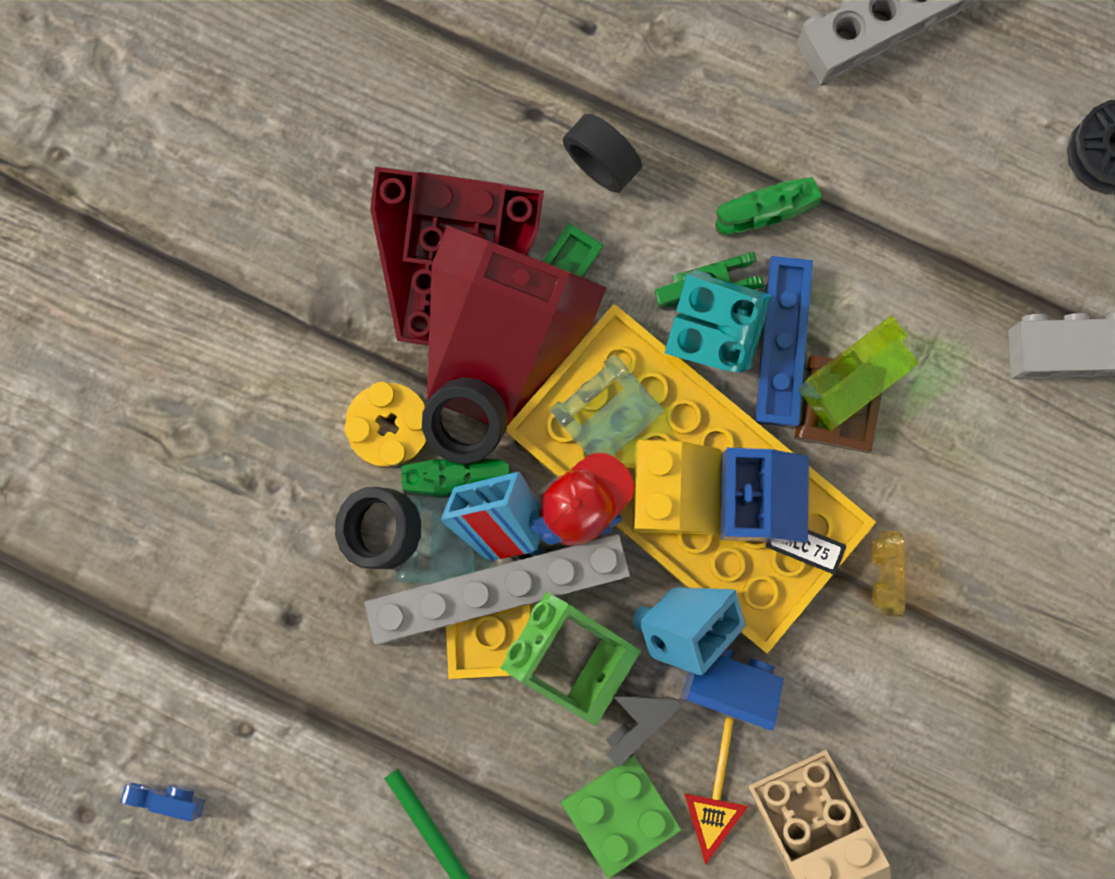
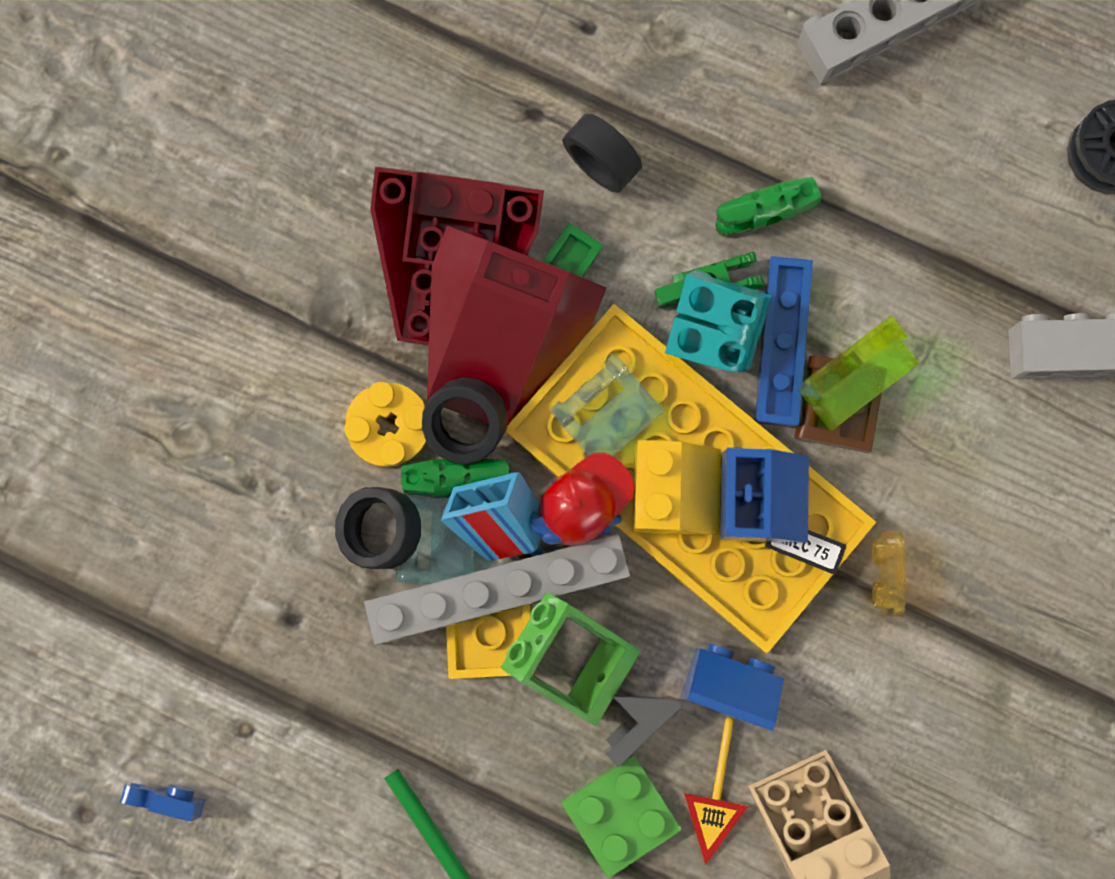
(690, 626): dark azure torso -> none

